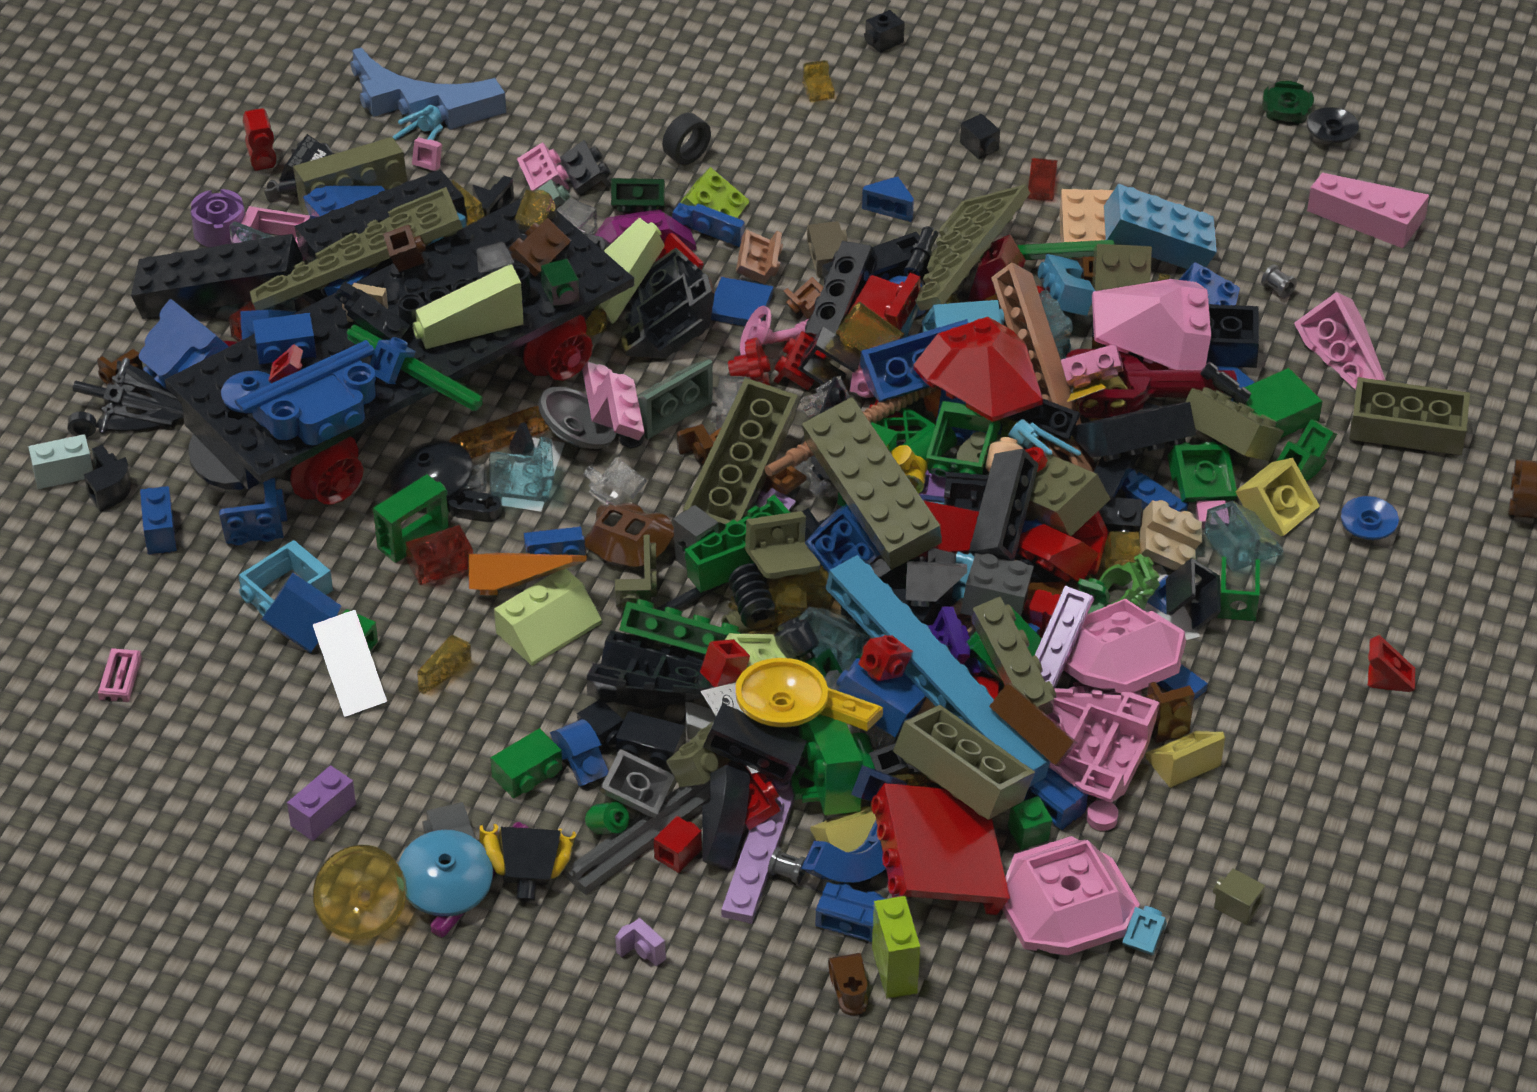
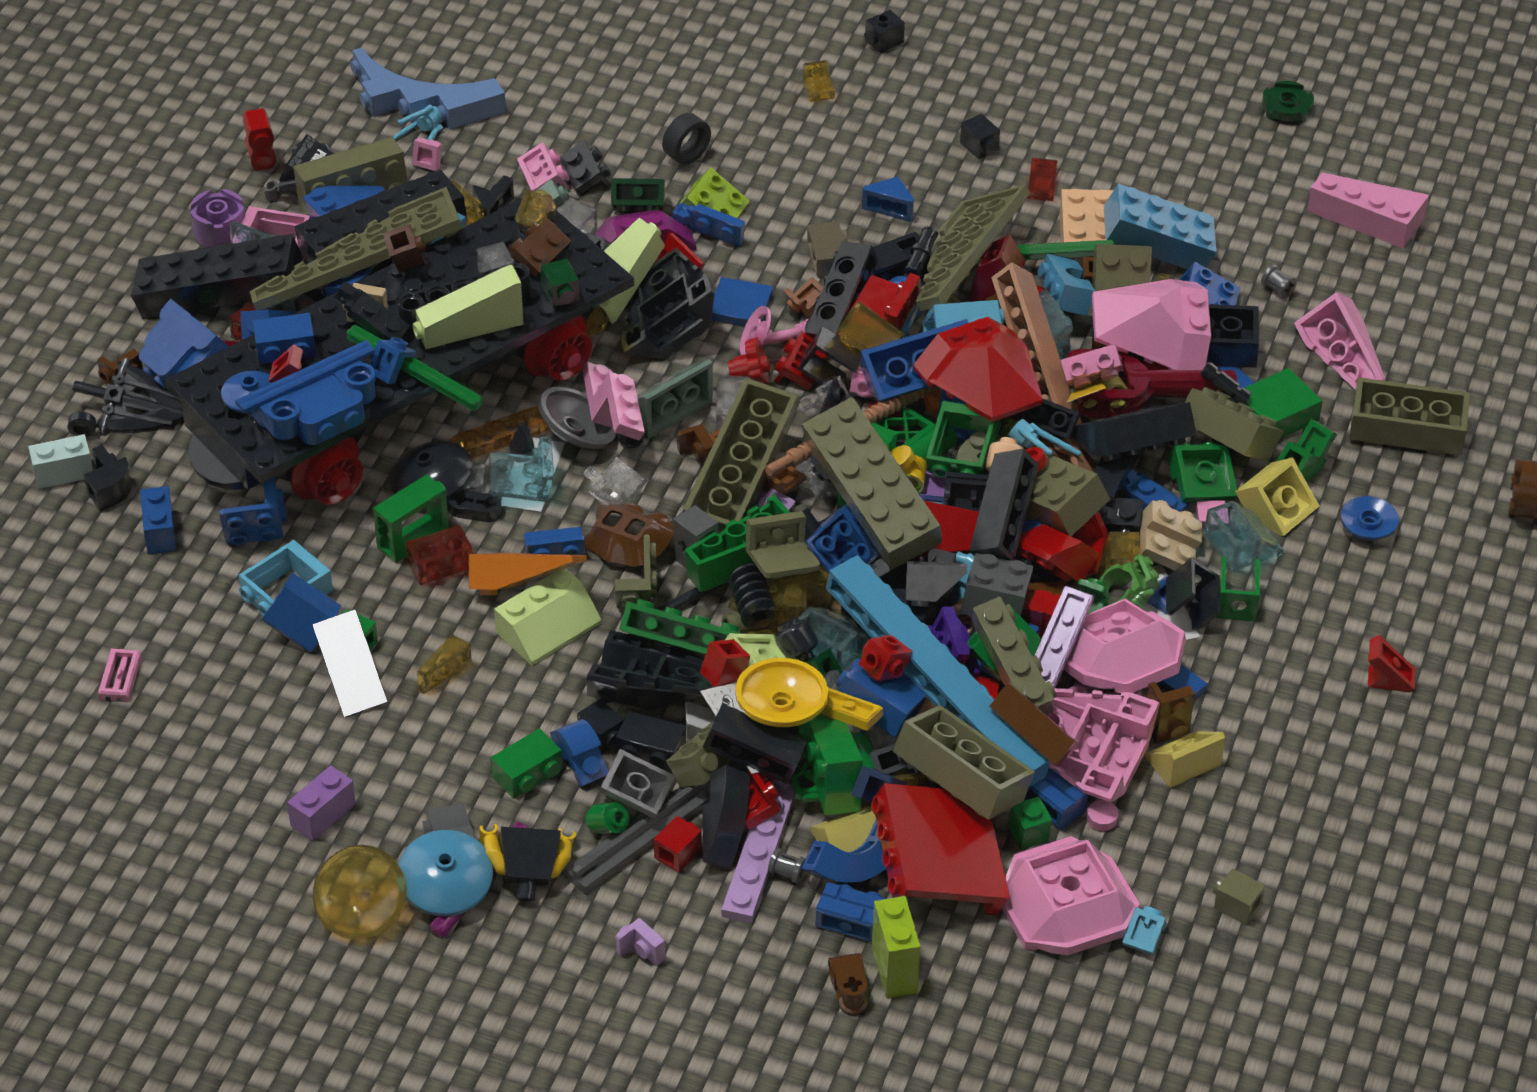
(759, 256): nougat bracket -> none
(1332, 125): black dish -> none

